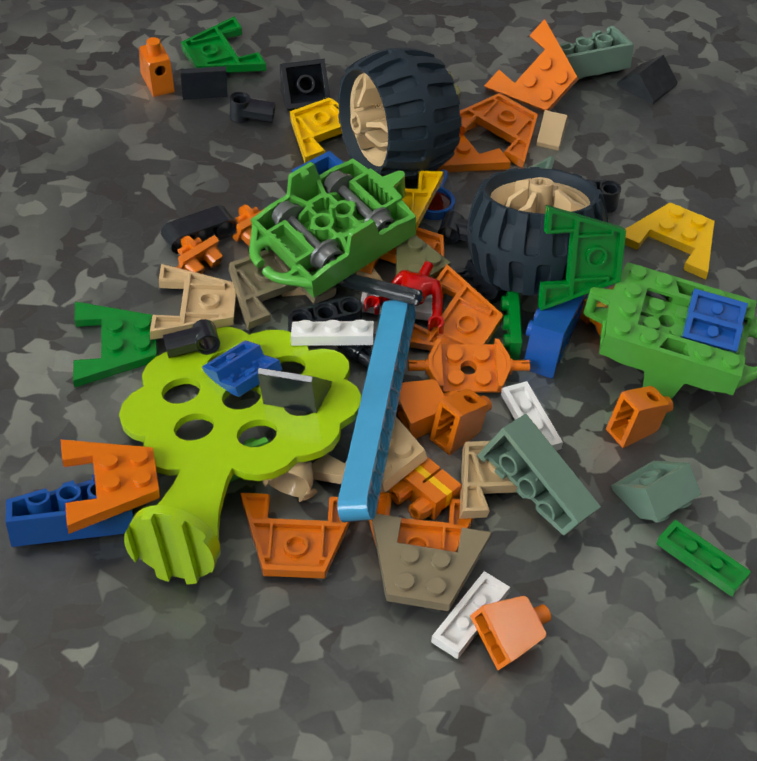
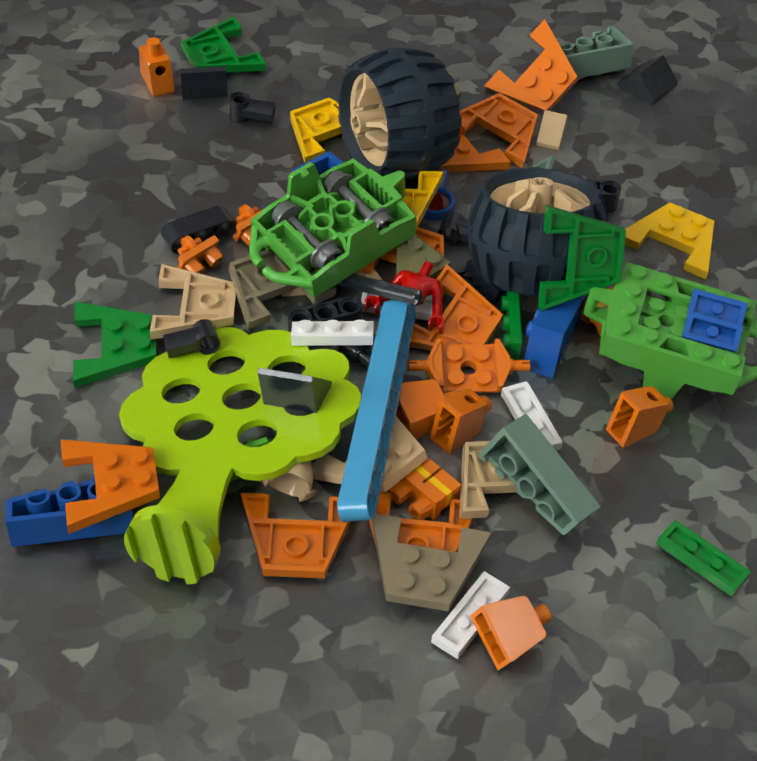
(238, 367): blue slope -> none
(303, 83): black slope -> none
(658, 489): sand green slope -> none

